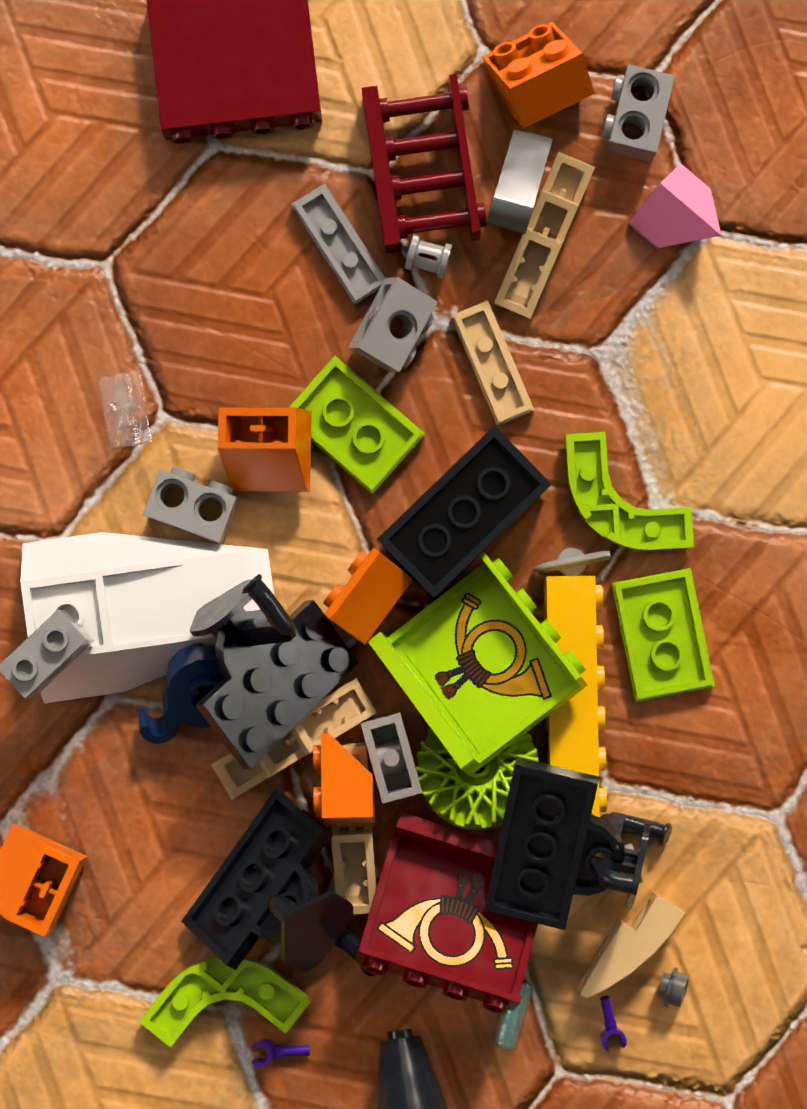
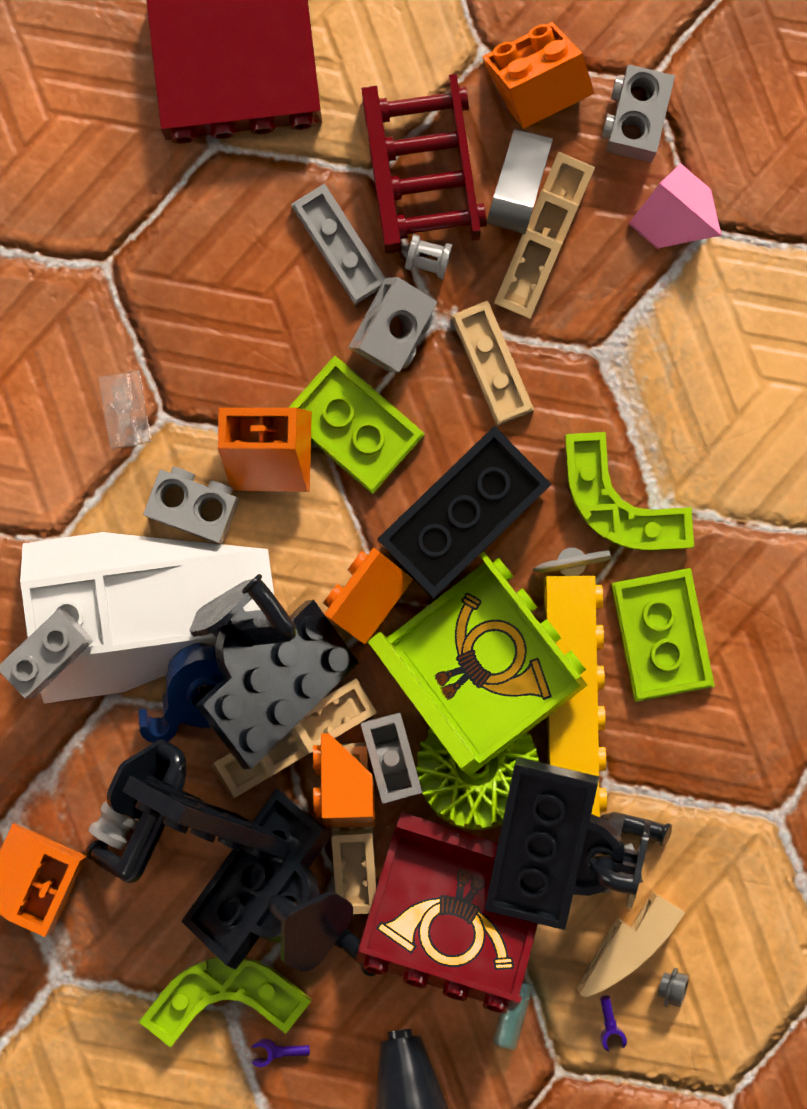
(112, 827): none -> light grey wheel
(151, 790): none -> black plate

